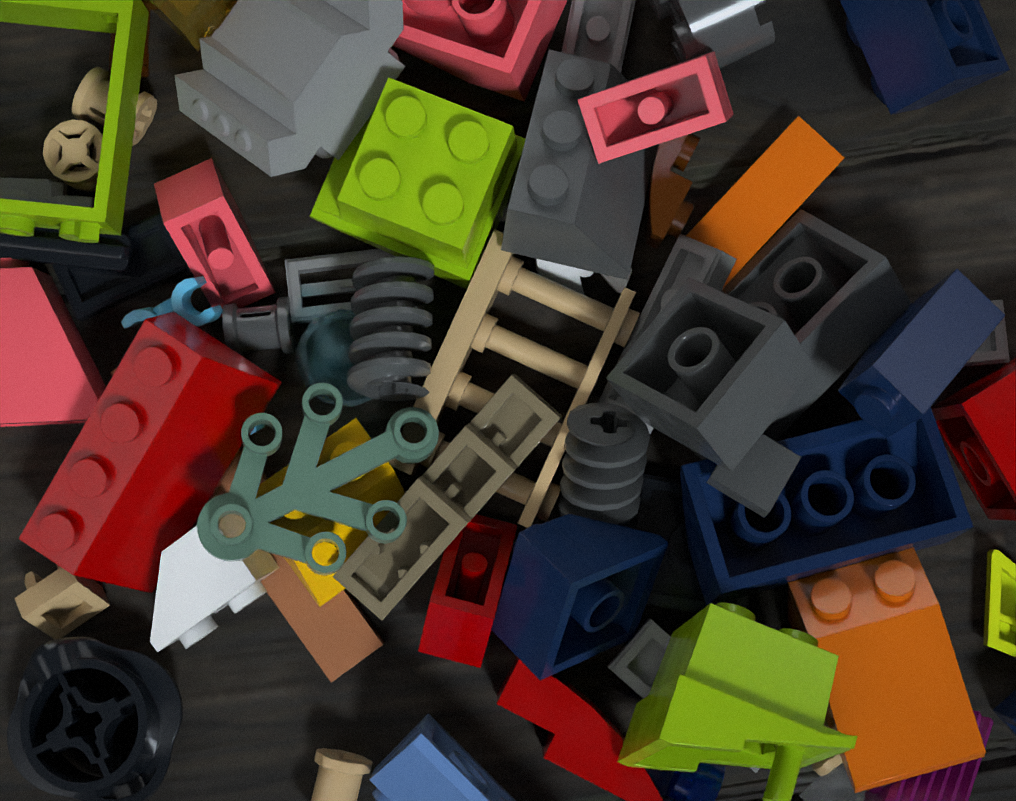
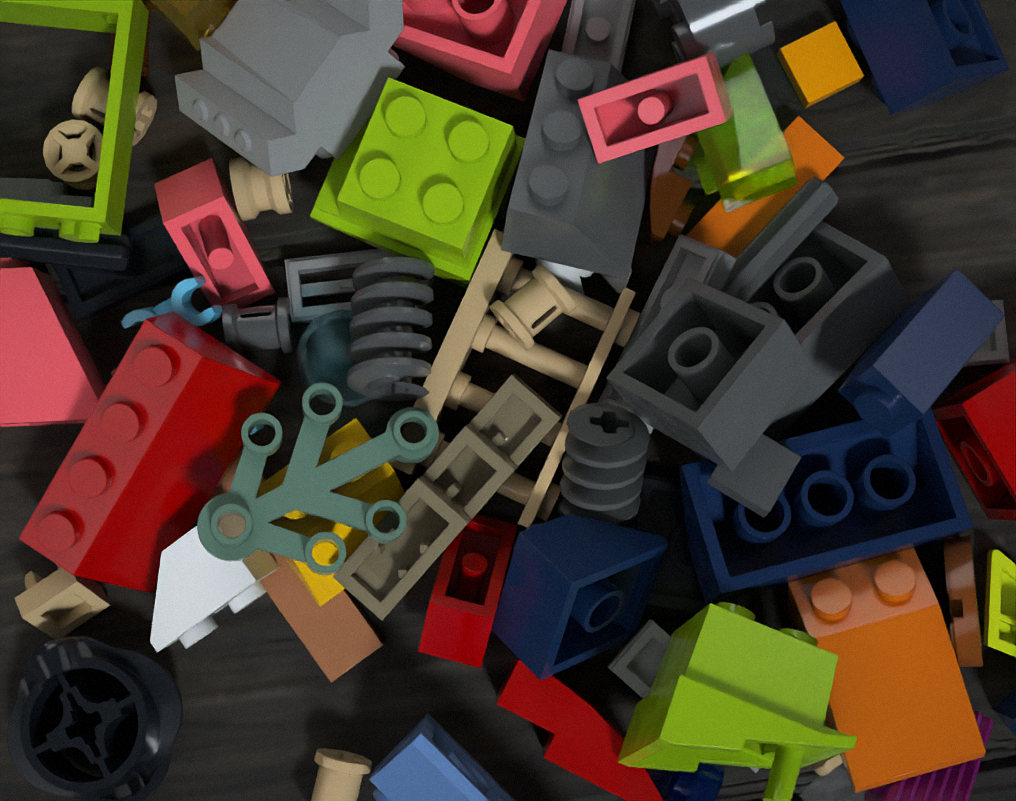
(257, 191): none -> tan wheel
(533, 307): none -> tan bush
(748, 152): none -> clear neon green slope
(780, 238): none -> dark grey axle
(820, 64): none -> light orange tile
(963, 601): none -> dark orange tile

